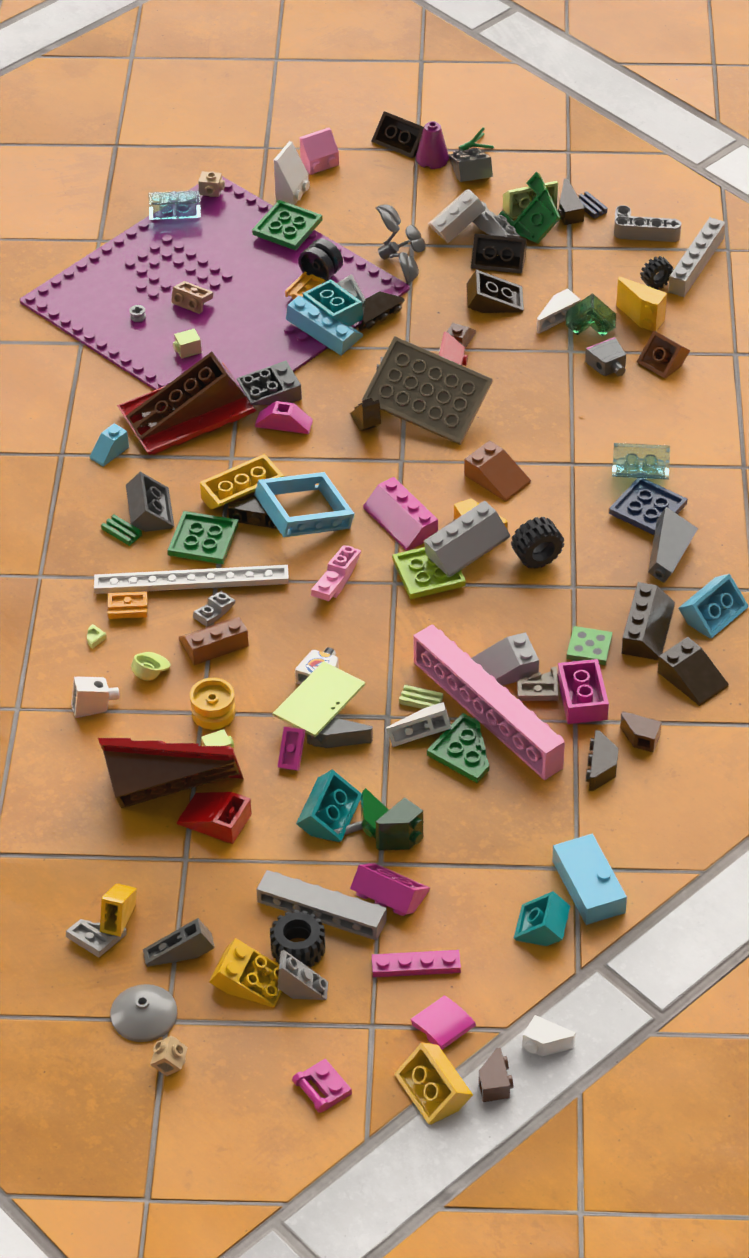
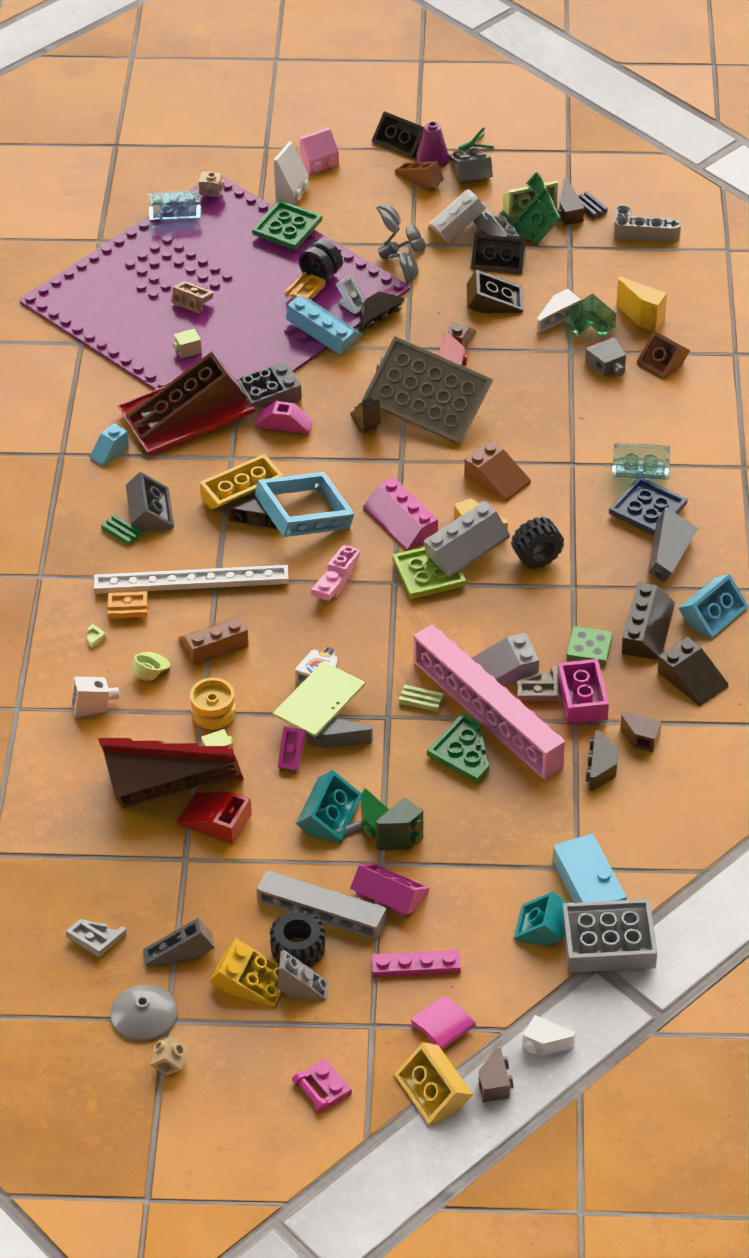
(117, 908): yellow slope -> none
(141, 313): light grey bush -> none
(203, 537): green plate -> none
(215, 608): light grey slope -> none
(336, 302): teal slope -> none
(419, 725): white slope -> none
(421, 173): none -> dark orange slope
(609, 935): none -> light grey slope
(656, 272): black tyre -> none
(696, 257): light grey brick -> none

